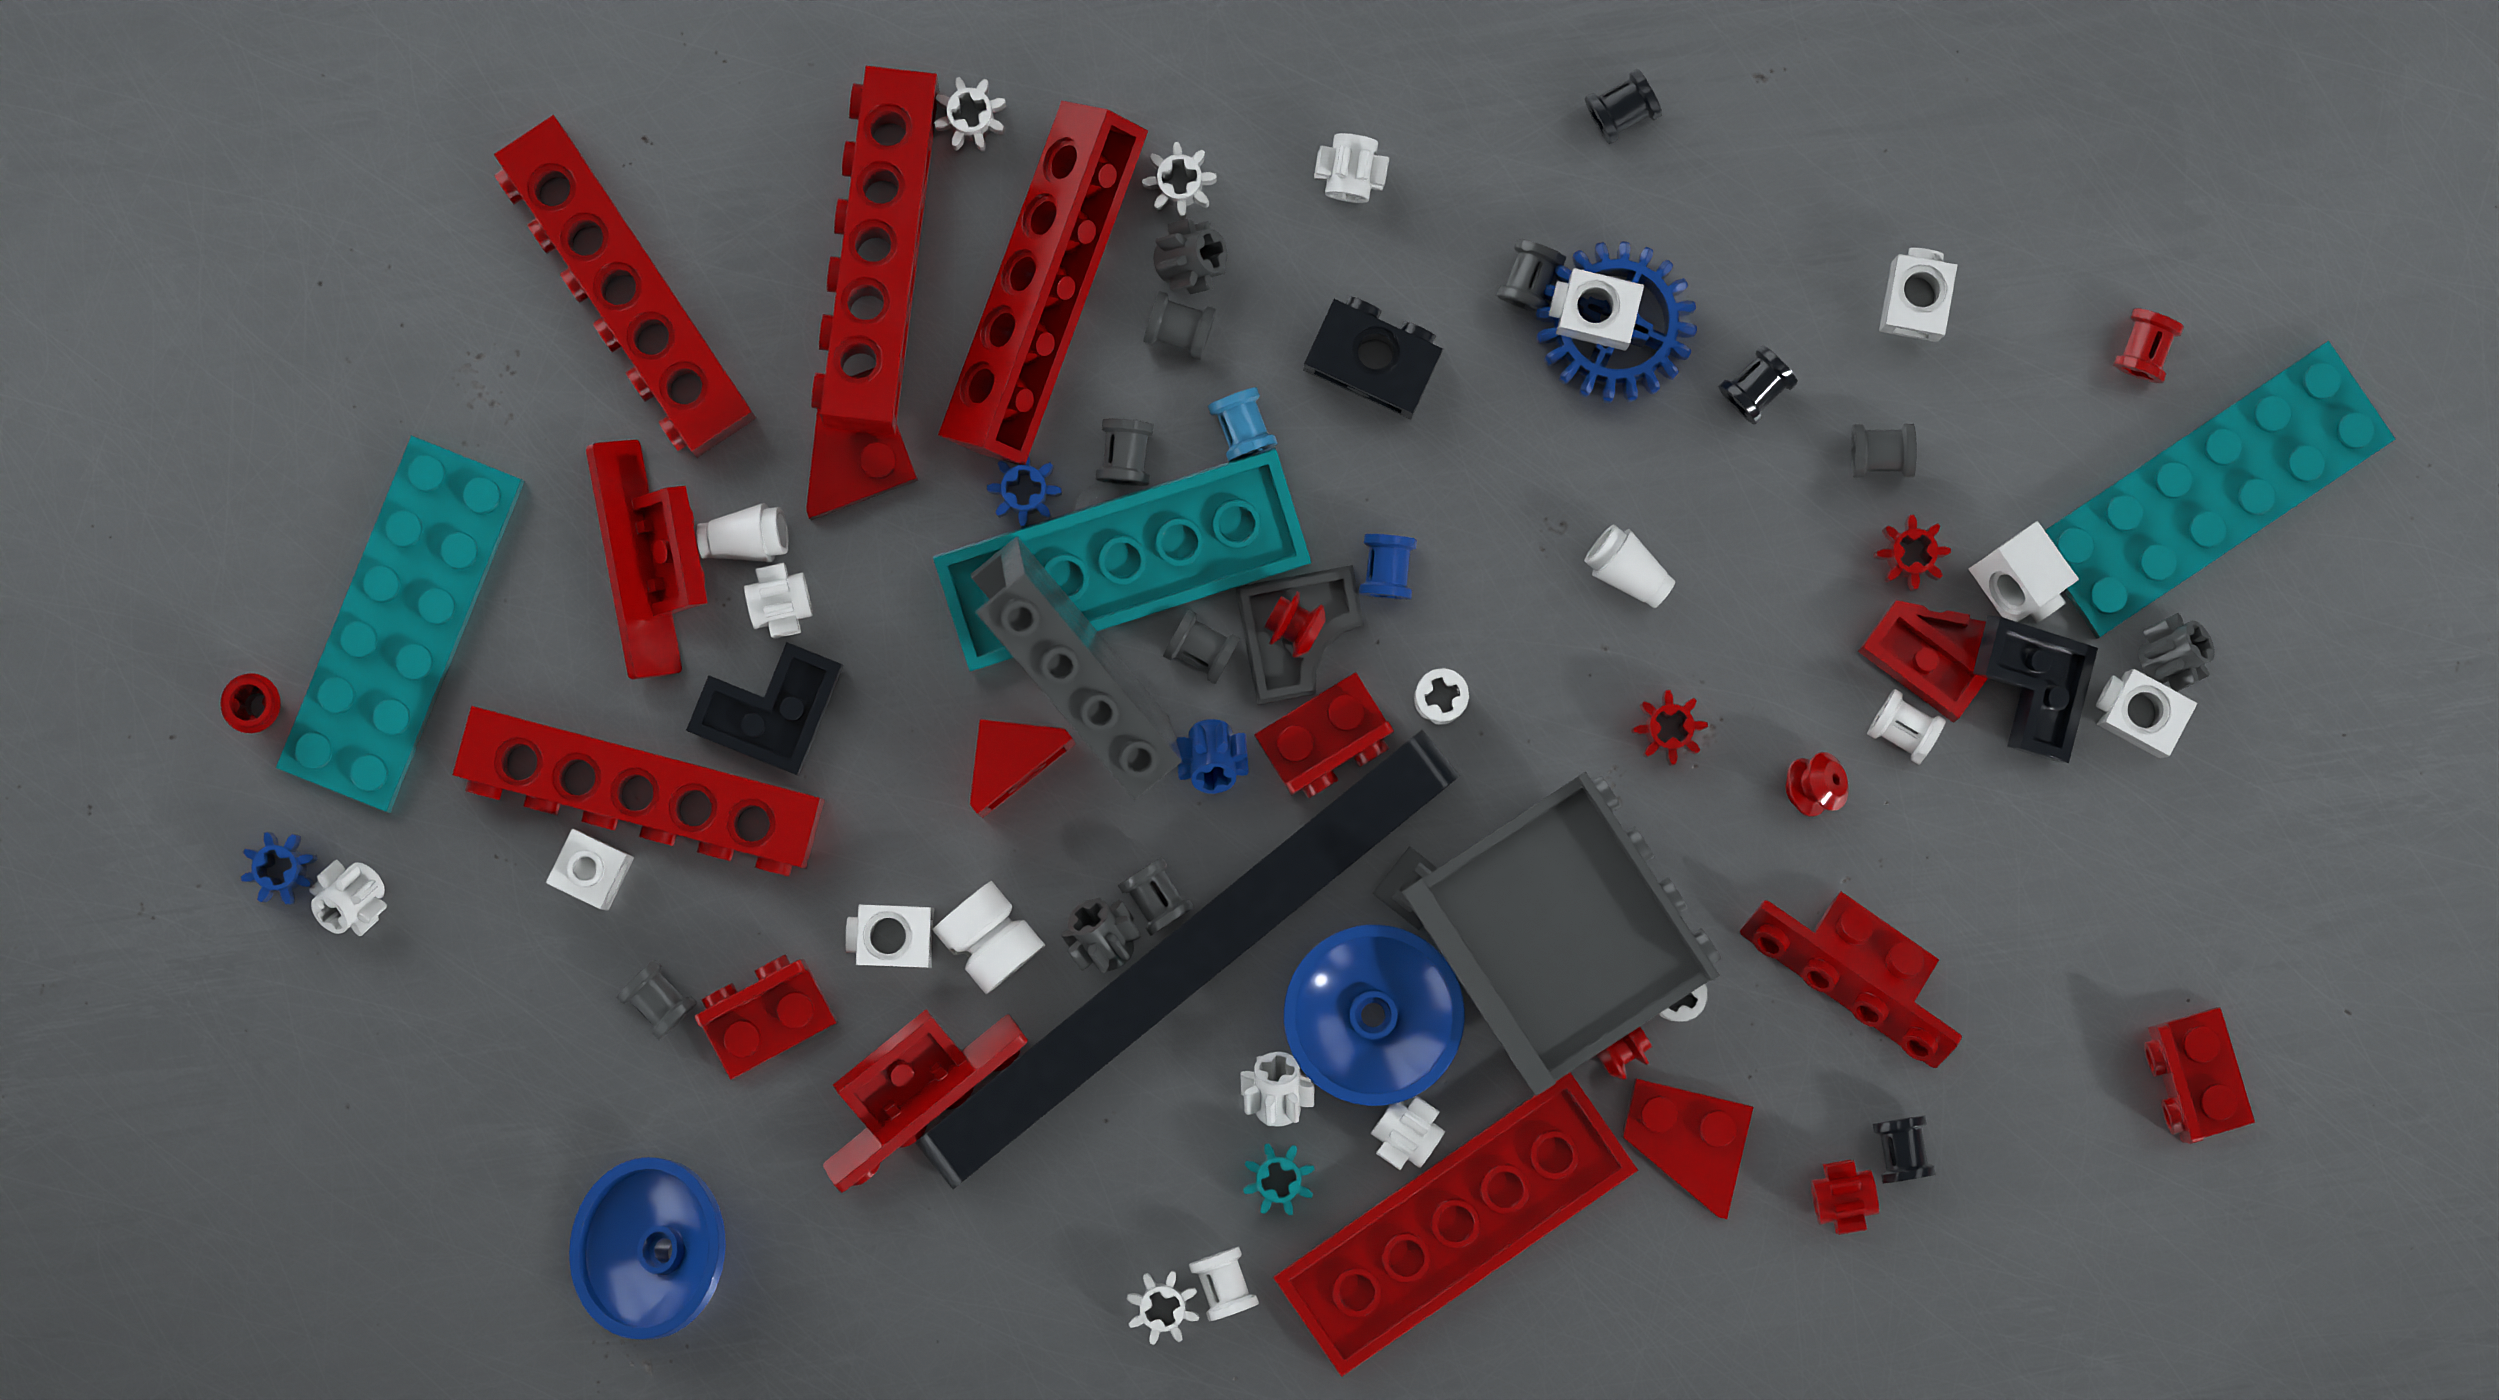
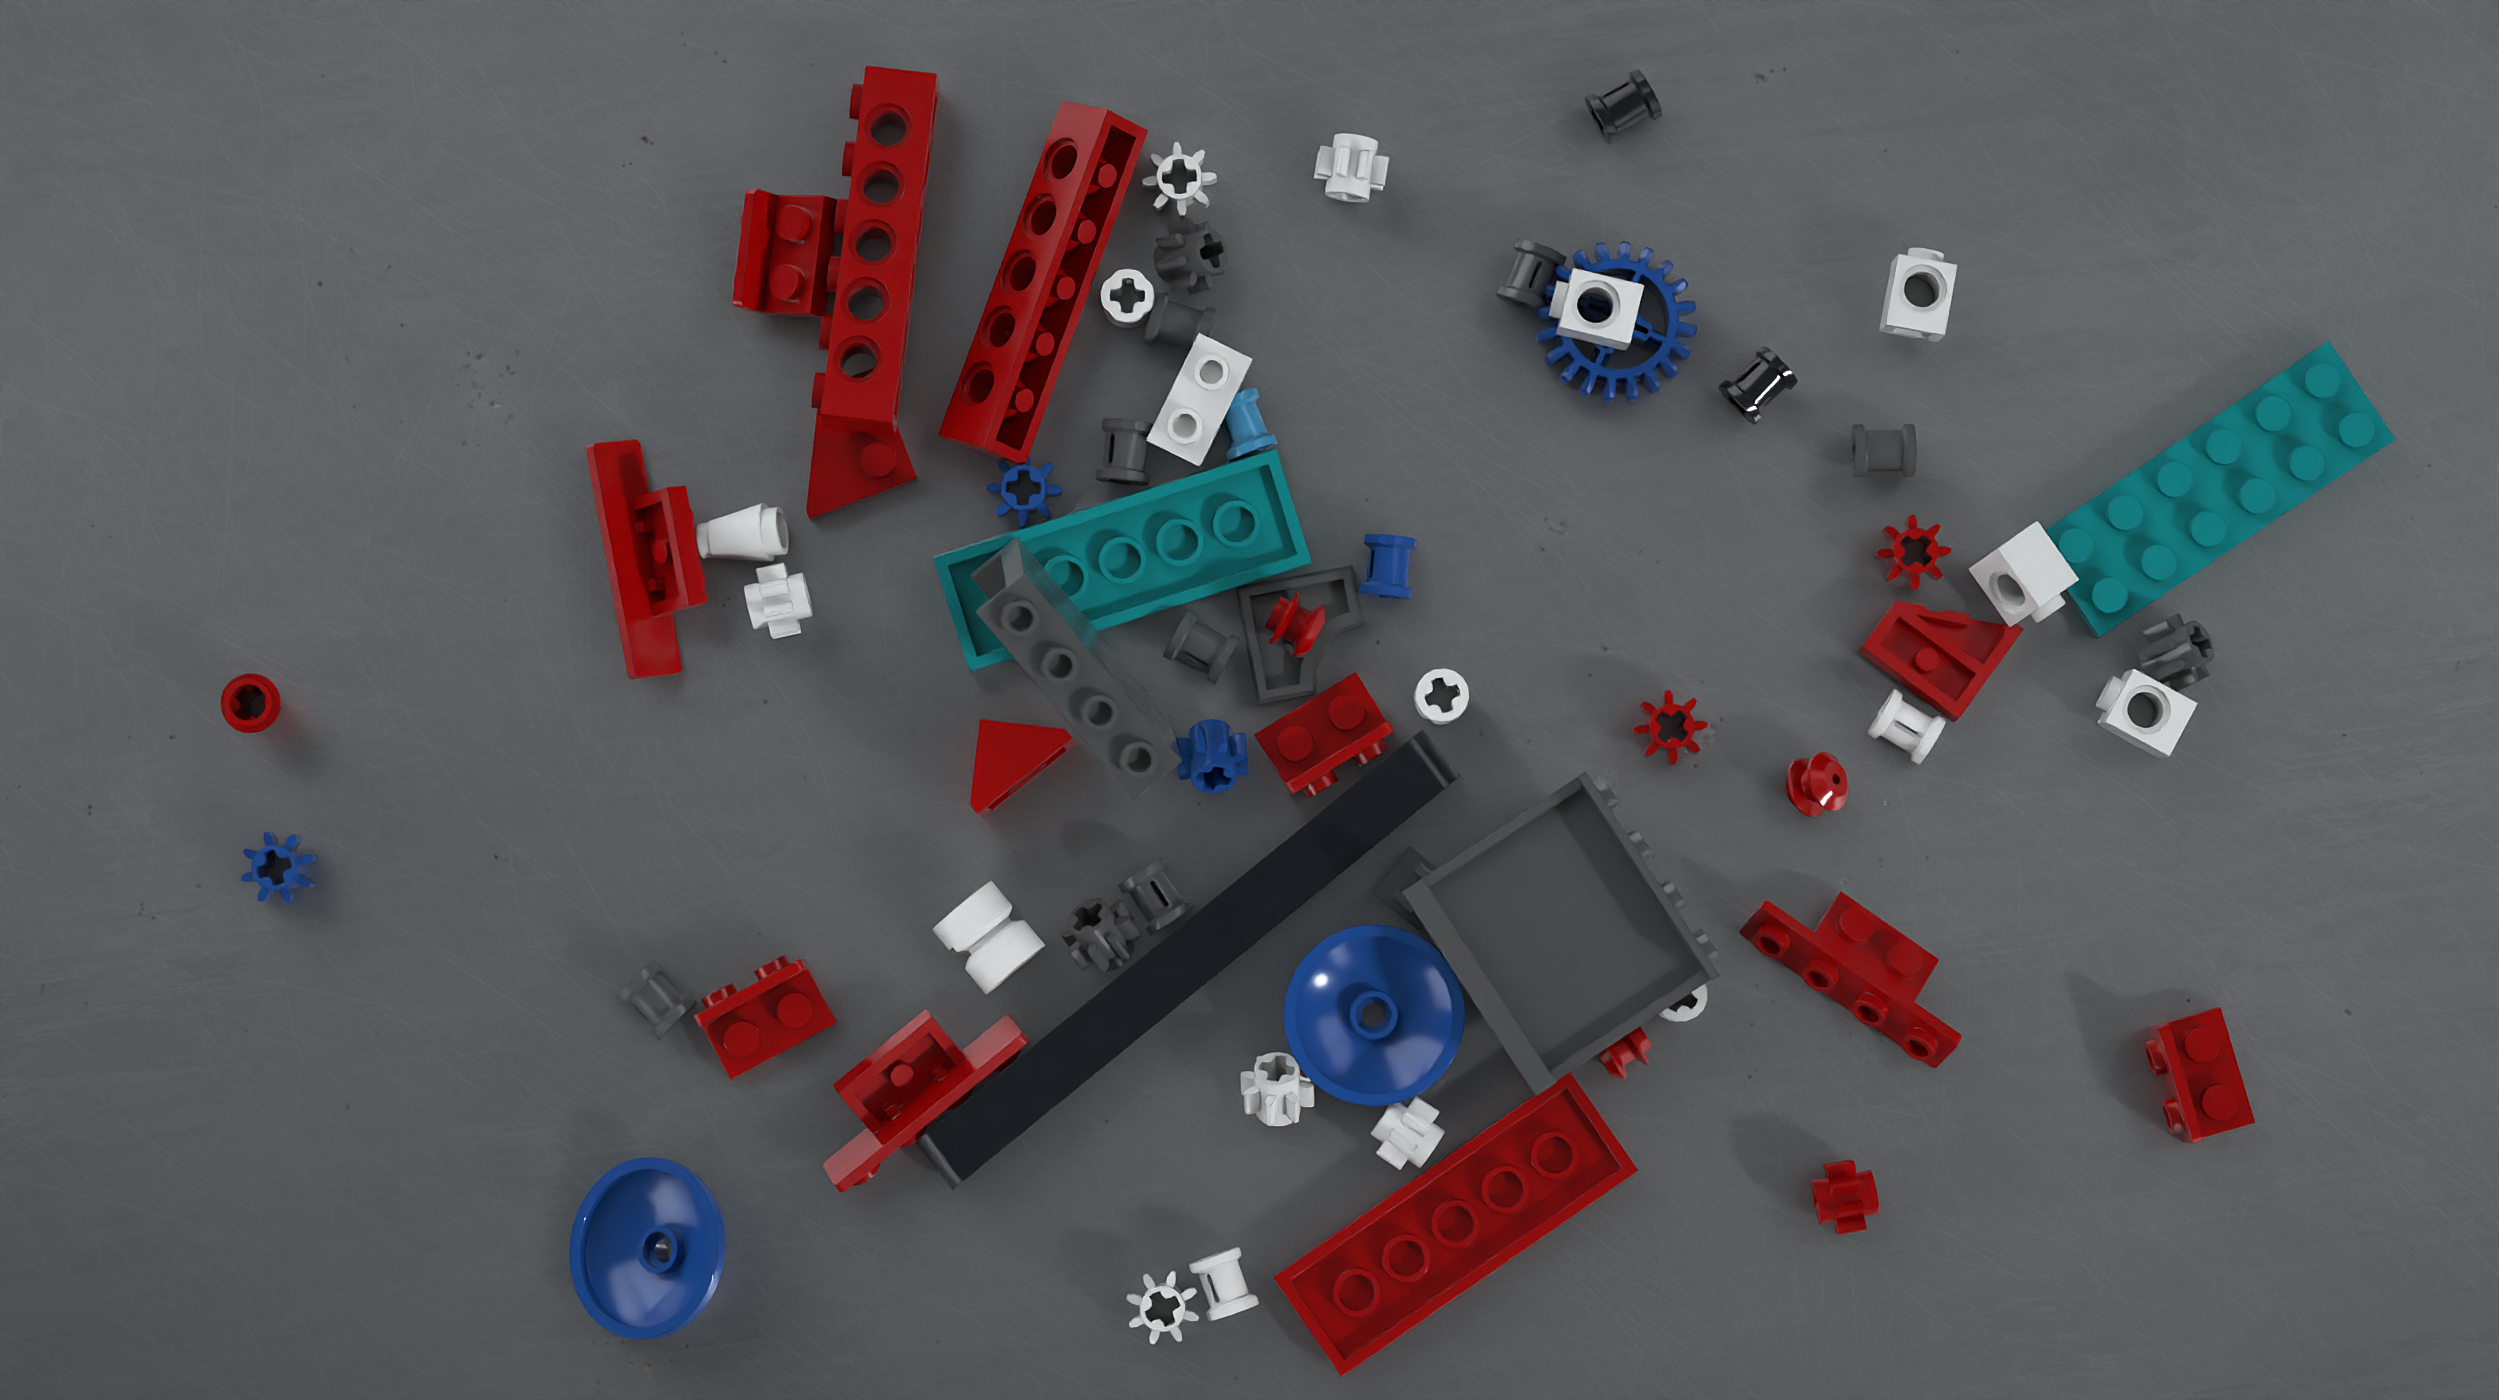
(348, 898): white gear -> none
(400, 624): teal plate -> none
(494, 736): red brick -> none
(550, 153): red brick -> none
(590, 869): white brick -> none
(775, 726): black plate -> none
(784, 254): none -> red bracket
(919, 936): white brick -> none
(980, 102): white gear -> none
(1114, 287): none -> white bush
(1199, 399): none -> white hinge
(1270, 1194): teal gear -> none
(1337, 361): black brick -> none
(1629, 566): white cone -> none
(1690, 1139): red wing -> none
(1904, 1149): black bush -> none
(2052, 679): black plate -> none
(2148, 345): red bush -> none

